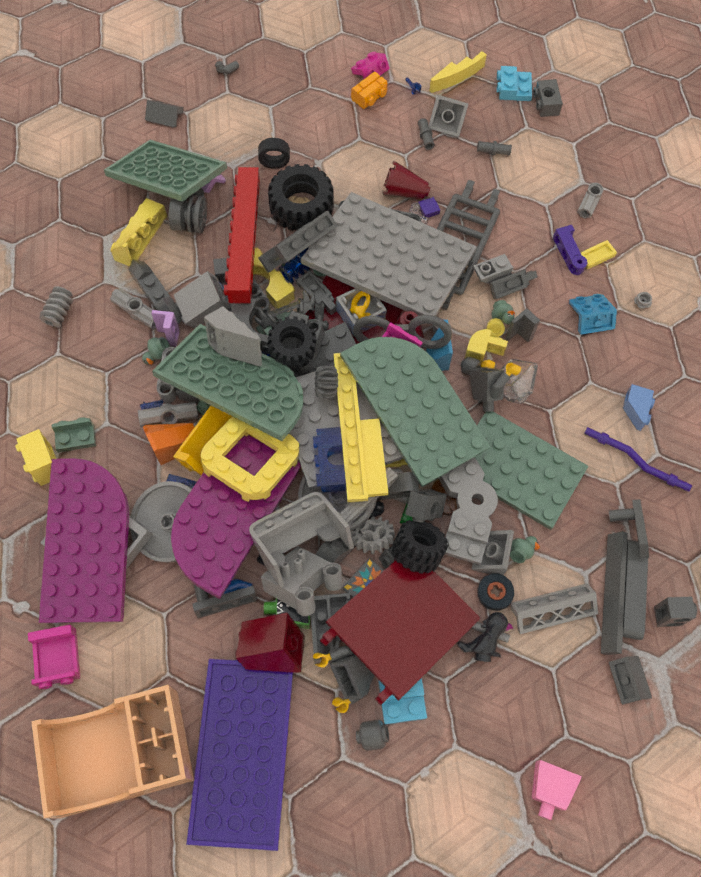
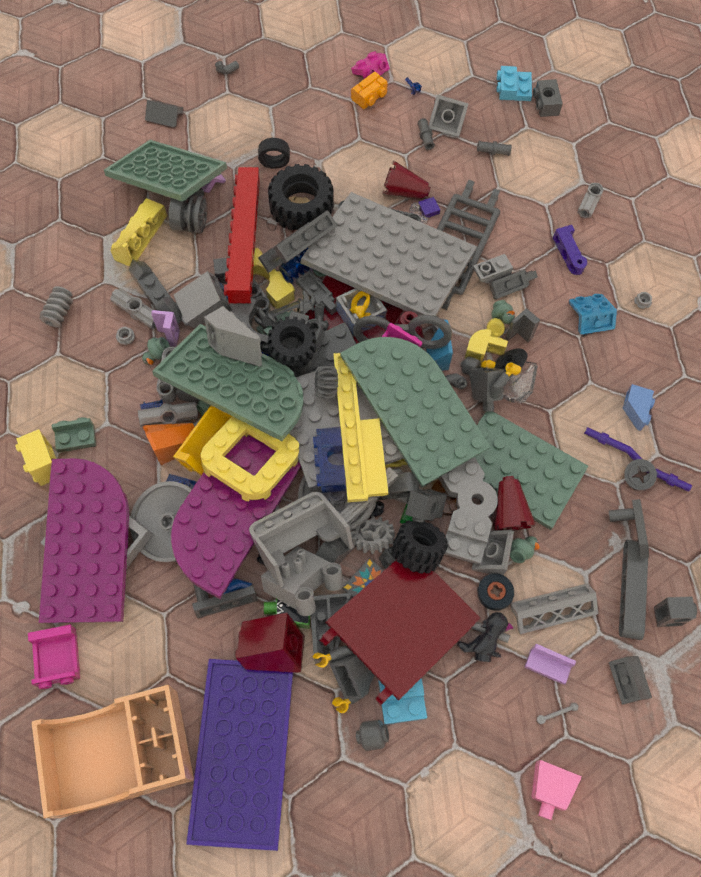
(123, 331): none -> light grey plate
(454, 74): light yellow slope -> none
(457, 380): none -> dark grey arm
(512, 506): none -> dark red cone
(517, 356): none -> black wheel
(542, 719): none -> light grey hinge
(549, 663): none -> lavender panel
(599, 254): light yellow tile -> none
(614, 594): dark grey tile -> none
(648, 479): none -> dark grey gear

